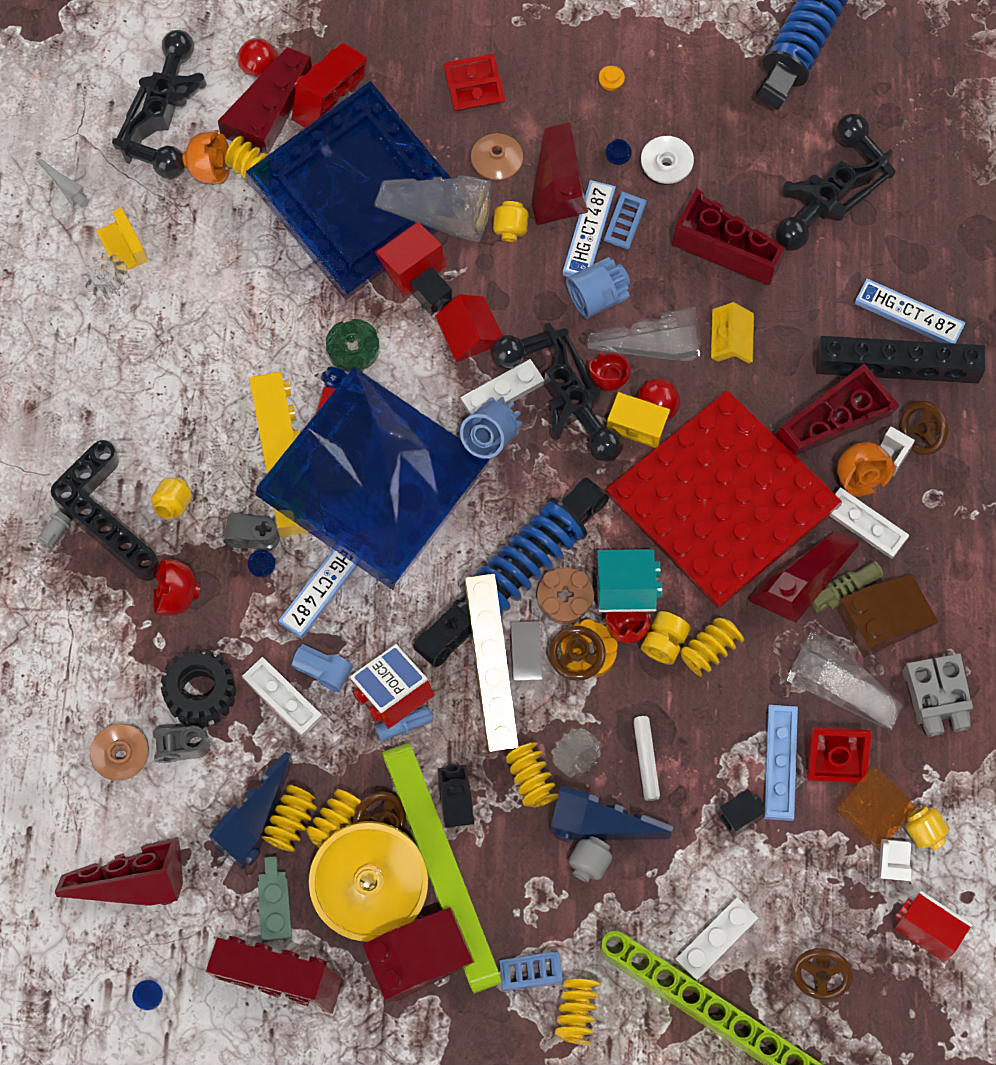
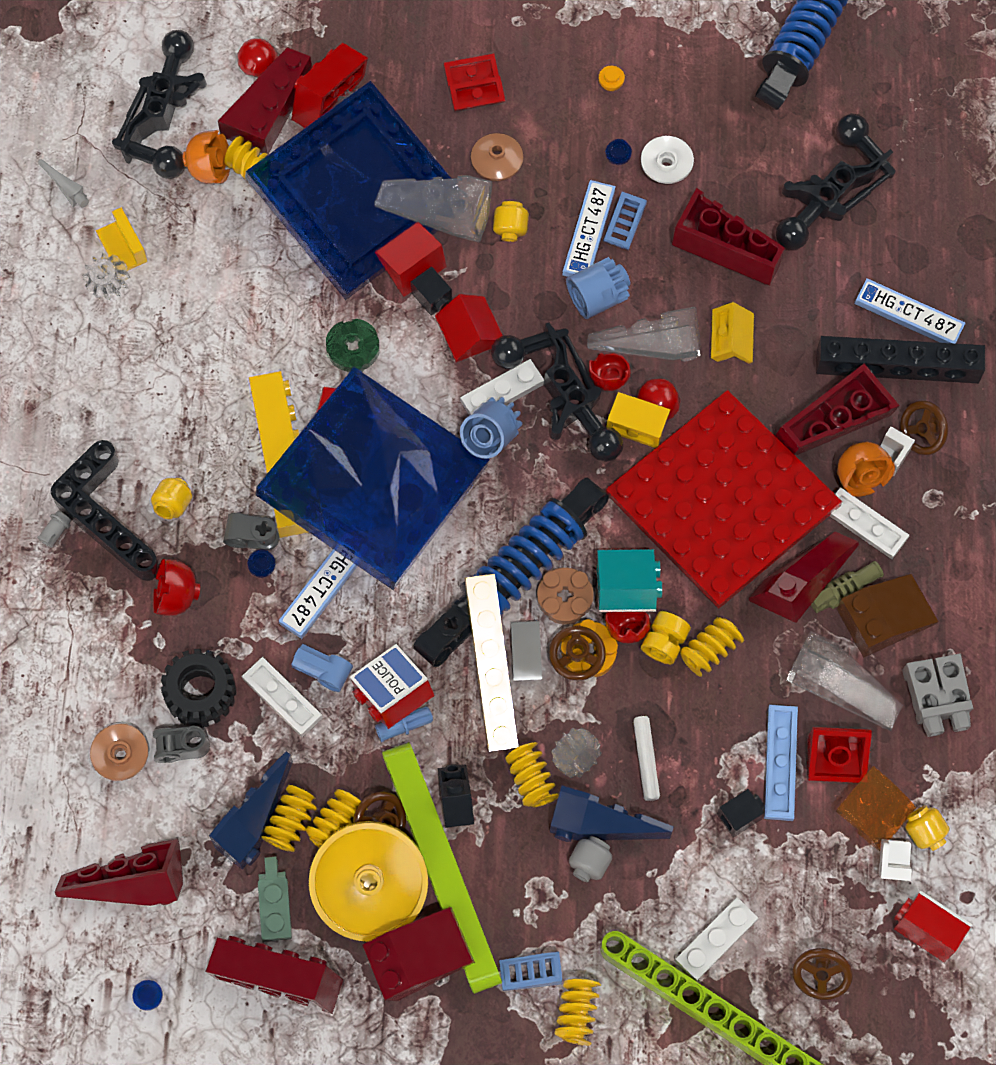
(333, 377): clear blue plate -> none
(558, 180): dark red wedge -> none

